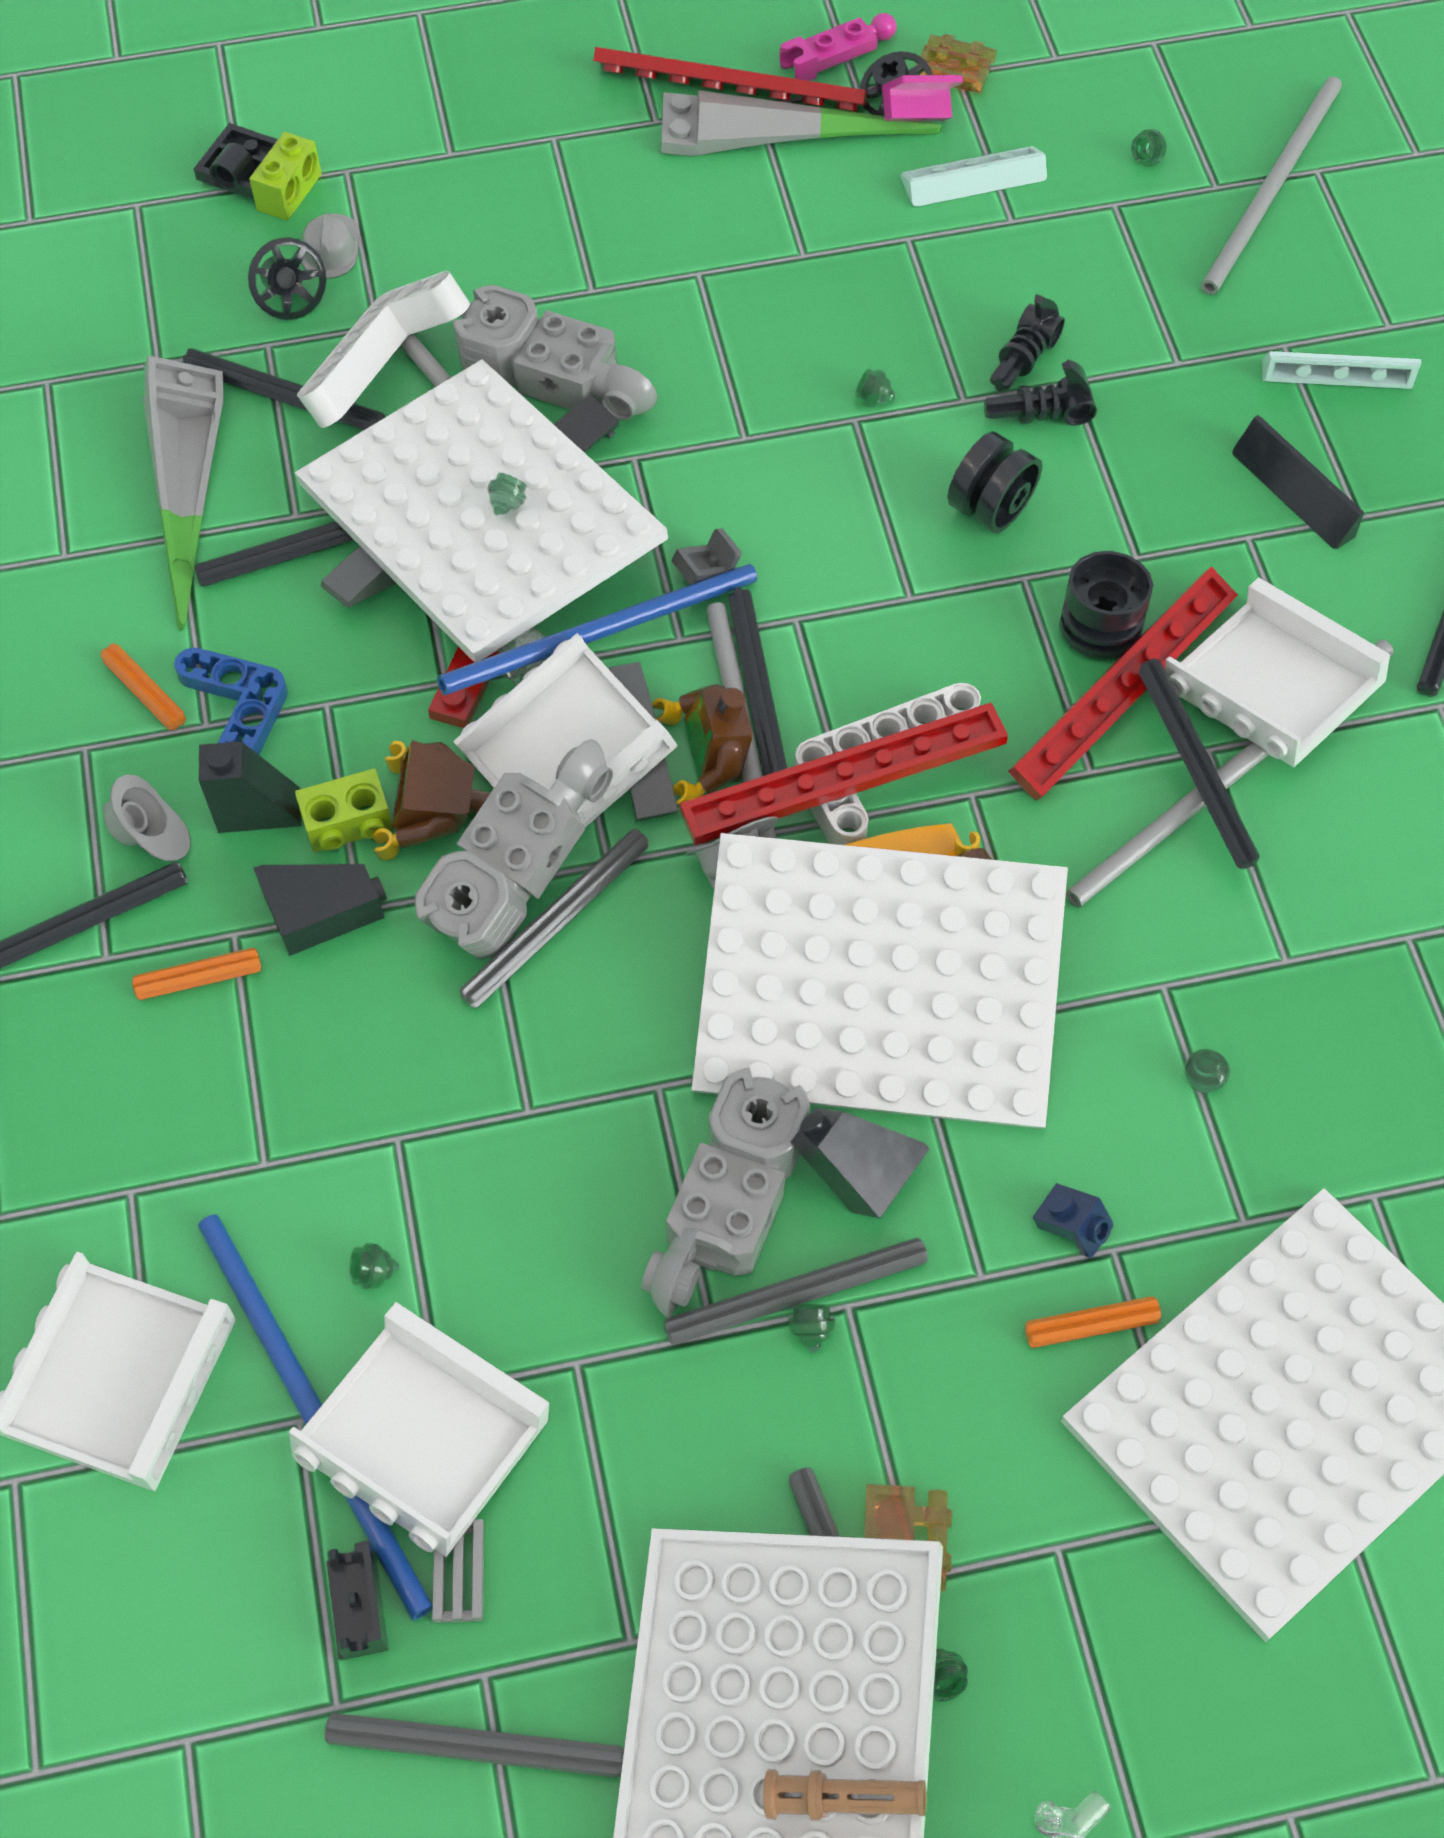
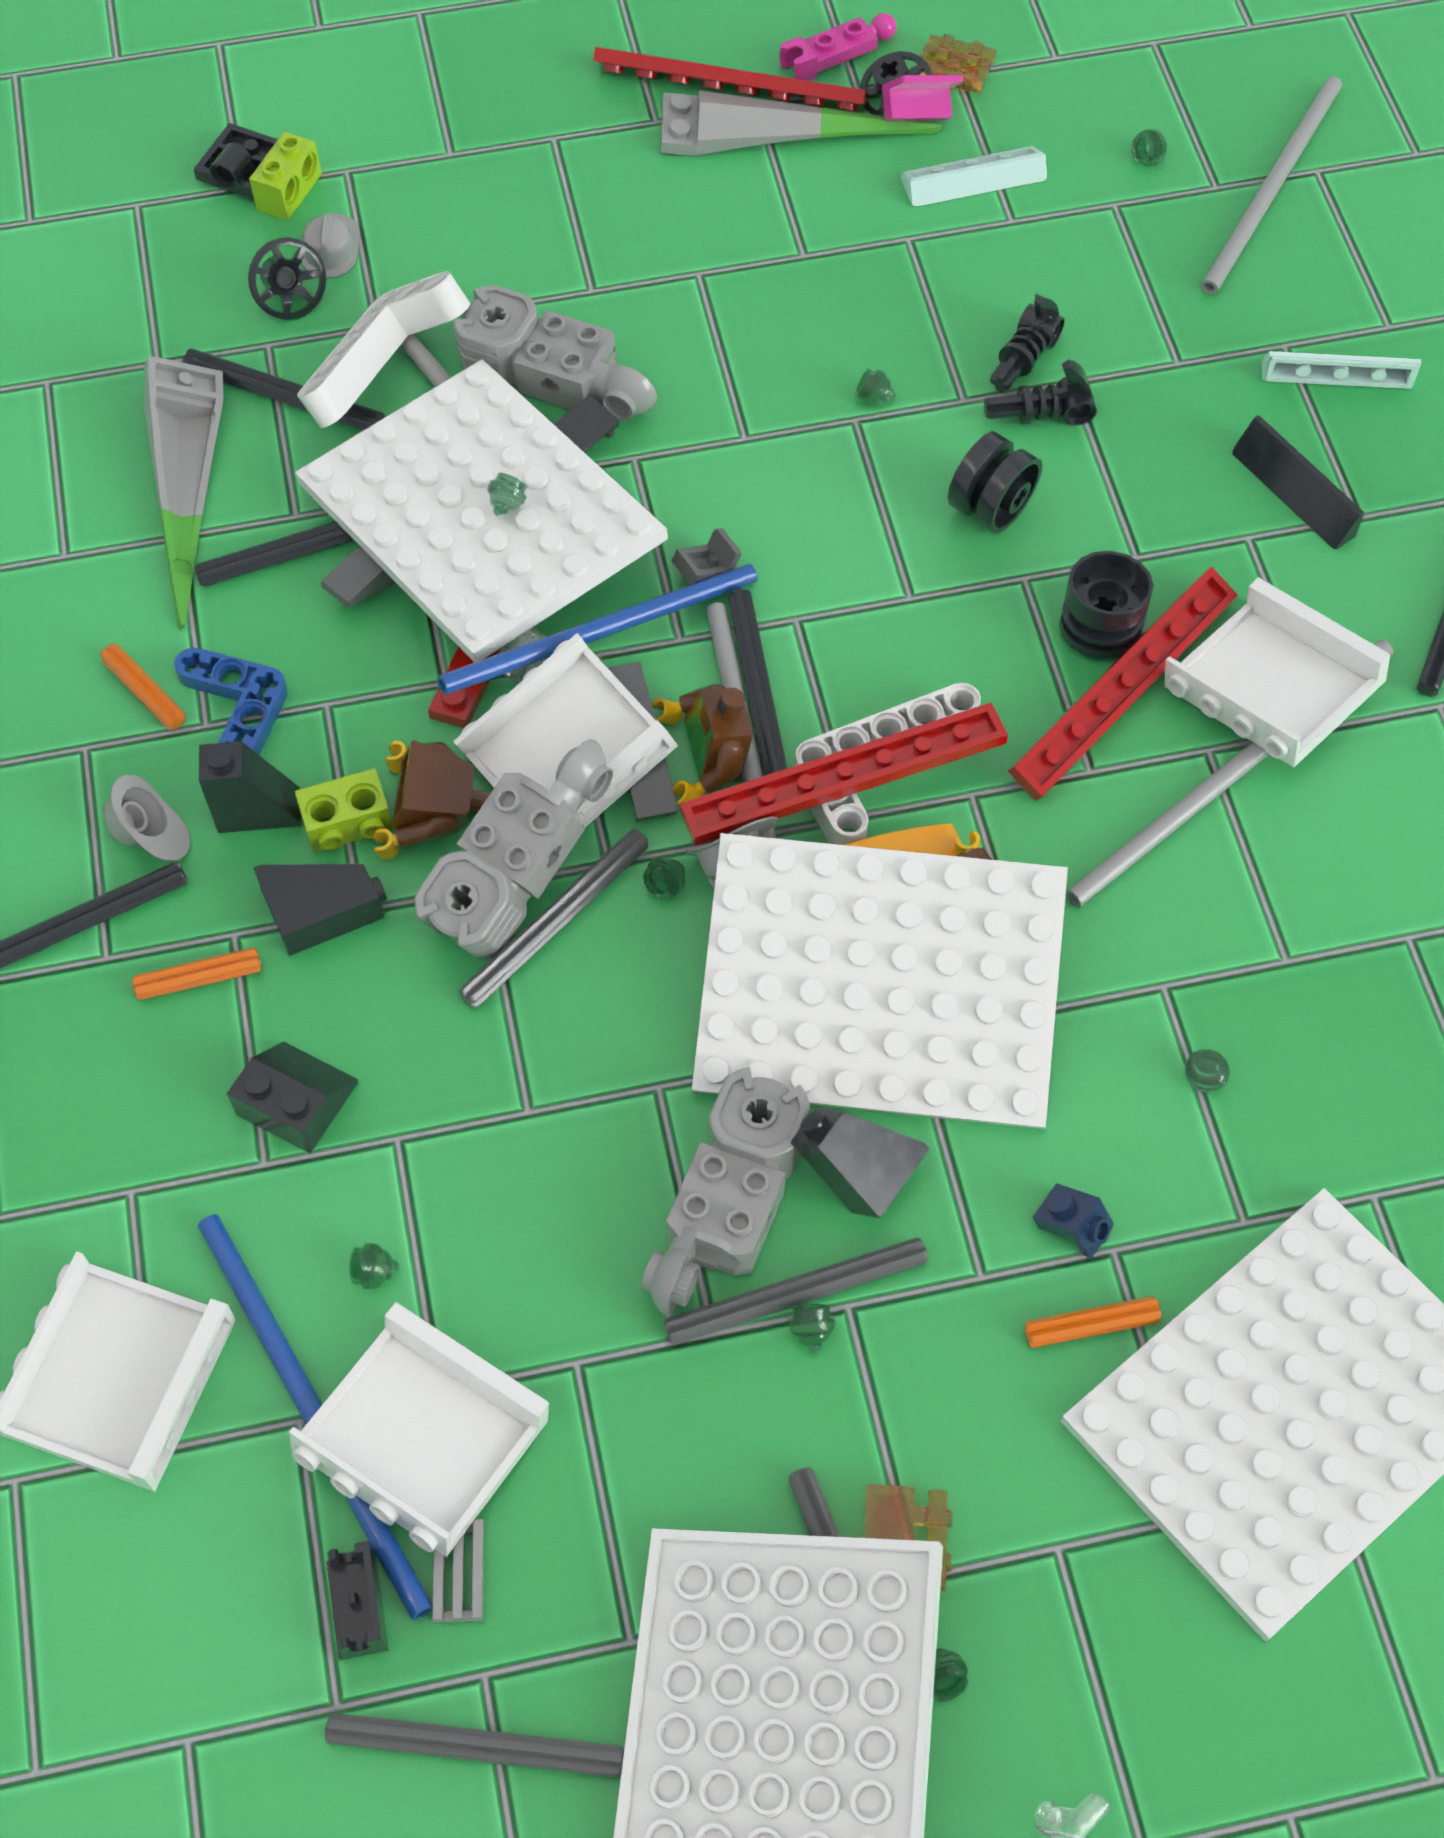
(290, 1094): none -> black slope
(664, 877): none -> clear green plate
(909, 1796): medium nougat pin -> none
(1199, 764): black axle -> none

